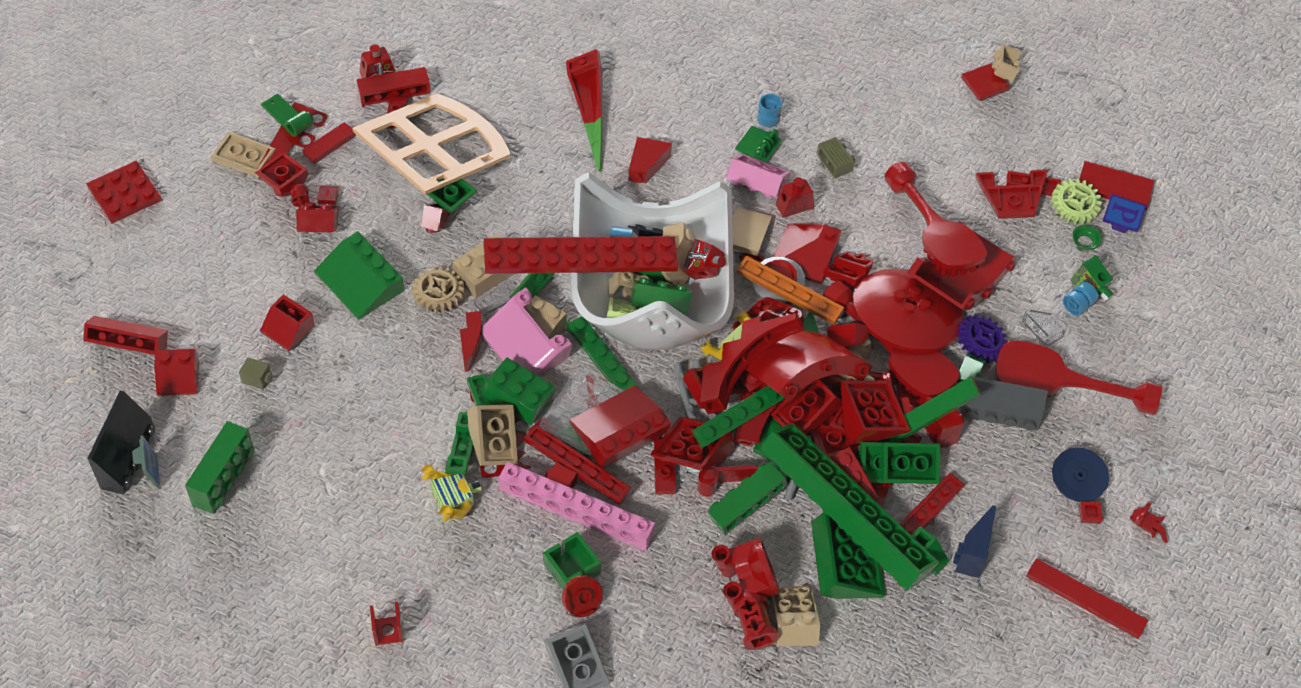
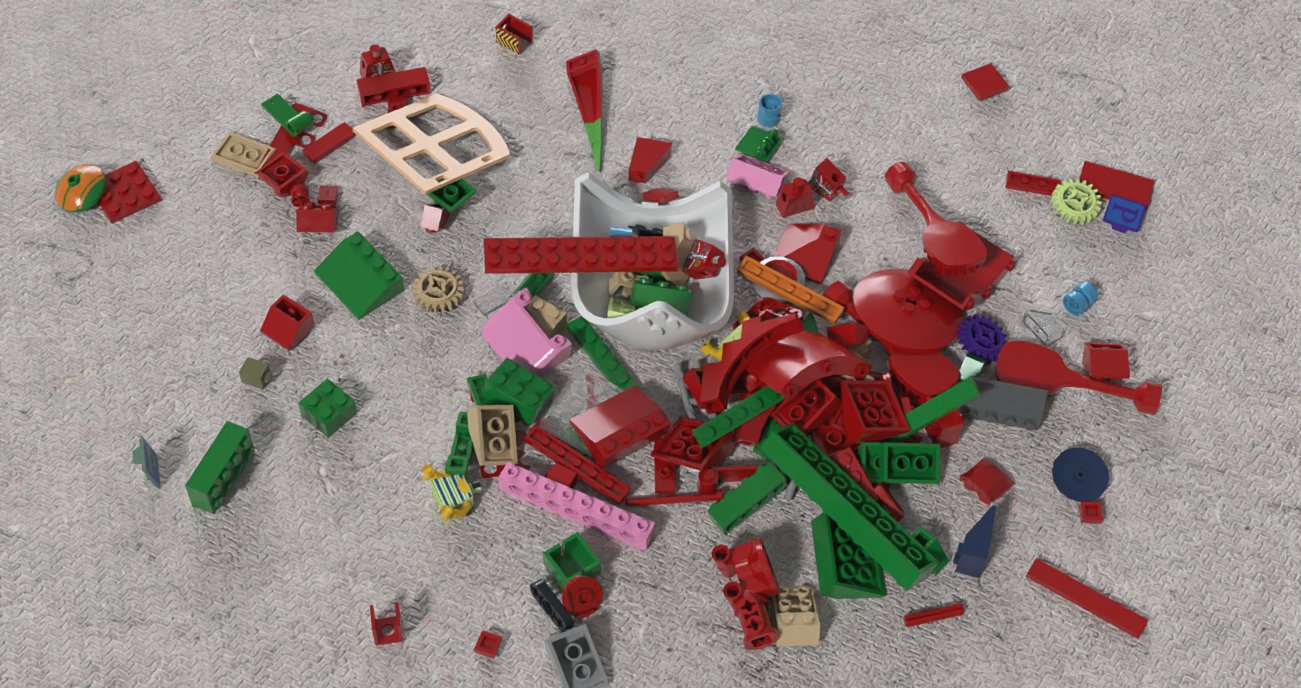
(80, 188): none -> dish
(120, 435): black slope -> none
(125, 335): red brick -> none
(176, 372): red slope -> none
(327, 408): none -> green brick
(471, 338): red slope -> none
(472, 271): tan brick -> none
(488, 644): none -> red plate
(516, 26): none -> red piece
(551, 605): none -> black beam
(660, 195): none -> red tile
(674, 499): none -> red bar
(749, 230): tan tile -> none
(828, 181): none -> red torso
(835, 157): olive brick -> none
(849, 268): red plate -> none
(889, 501): none -> red tile
(933, 504): red tile -> none
(933, 614): none -> red axle
(987, 481): none -> red slope
(1006, 62): tan window -> none
(1013, 200): red wing -> none
(1089, 231): green piece -> none
(1095, 274): green torso -> none
(1106, 361): none -> red slope
(1148, 521): red piece -> none

